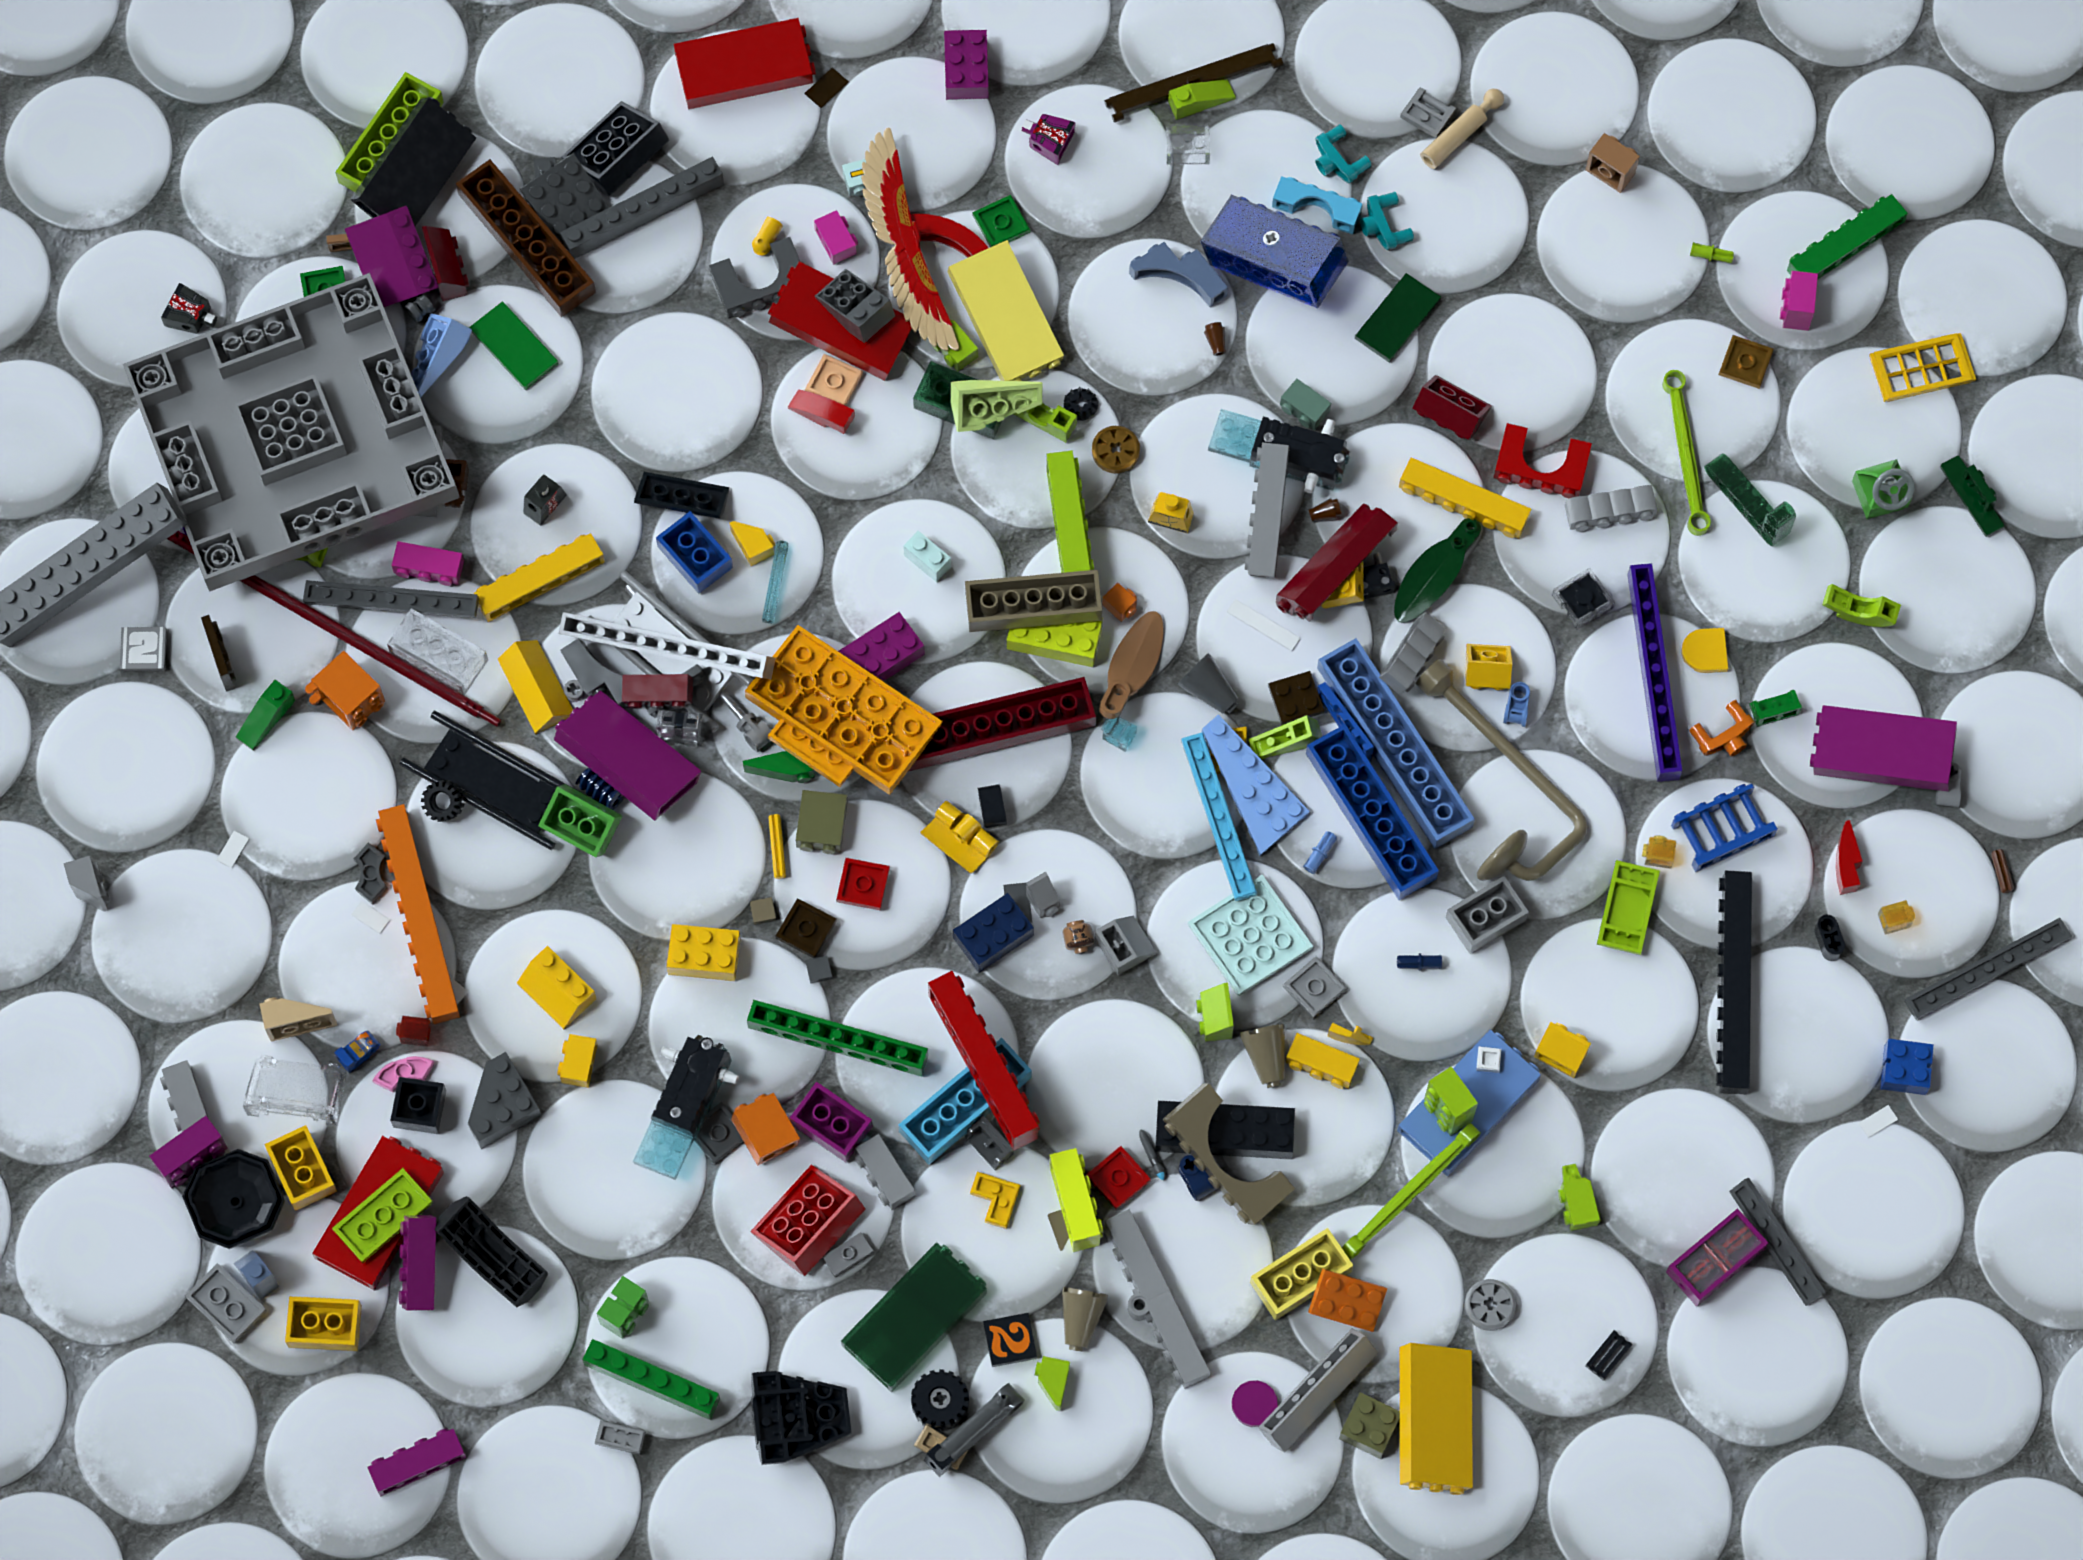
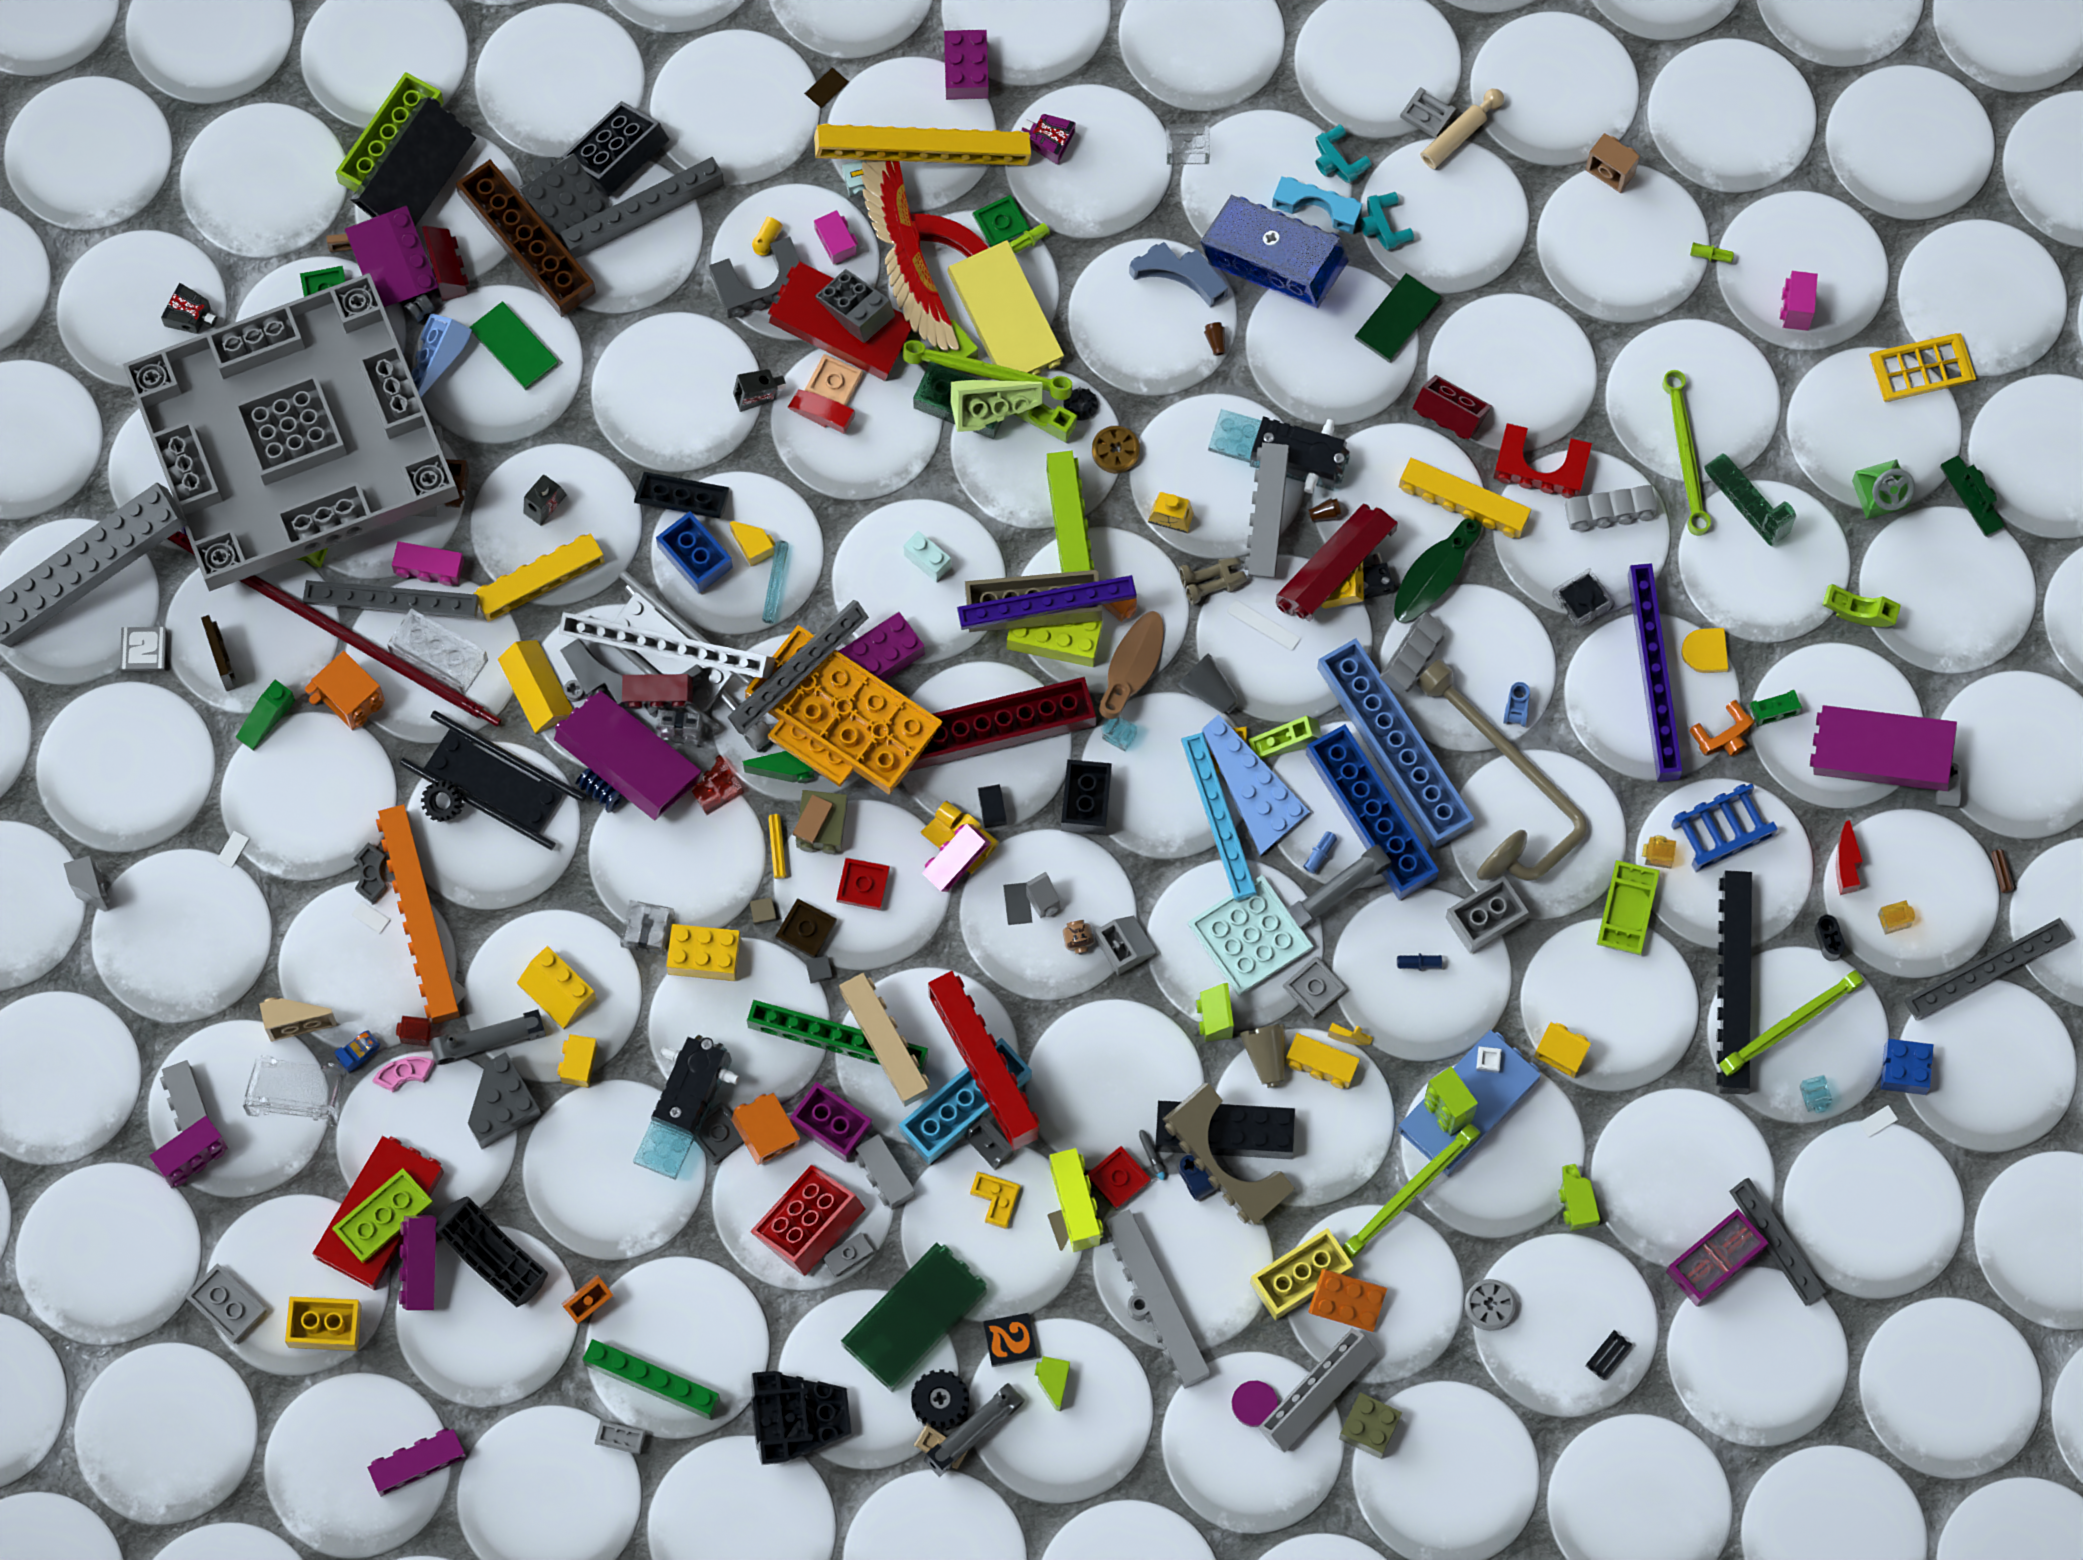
(230, 1178): black rock -> none
(256, 1274): sand blue slope -> none
(300, 1168): yellow brick -> none
(418, 1105): black brick -> none
(449, 1048): none -> dark grey piece
(580, 820): bright green brick -> none
(587, 1299): none -> orange brick
(620, 1313): bright green piece -> none
(647, 927): none -> clear piece
(717, 787): none -> clear red slope
(744, 63): red brick -> none
(756, 388): none -> pearl dark grey torso
(798, 667): none -> dark grey plate
(812, 819): none -> medium nougat tile
(884, 1039): none -> tan brick
(922, 144): none -> yellow brick
(956, 857): none -> brick
(984, 369): none -> lime piece
(993, 932): dark blue brick -> none
(1029, 238): none -> lime axle
(1046, 602): none -> dark purple tile
(1081, 1315): dark tan cone -> none
(1086, 797): none -> black brick
(1199, 97): lime slope -> none
(1214, 71): dark brown piece -> none
(1222, 569): none -> dark tan piece
(1295, 697): dark brown plate -> none
(1305, 404): sand green brick -> none
(1341, 716): blue wing -> none
(1370, 864): none -> dark grey piece
(1436, 1418): yellow brick -> none
(1488, 666): yellow slope -> none
(1746, 361): pearl gold tile -> none
(1791, 1023): none -> lime piece
(1816, 1094): none -> clear light blue brick
(1850, 238): green brick -> none

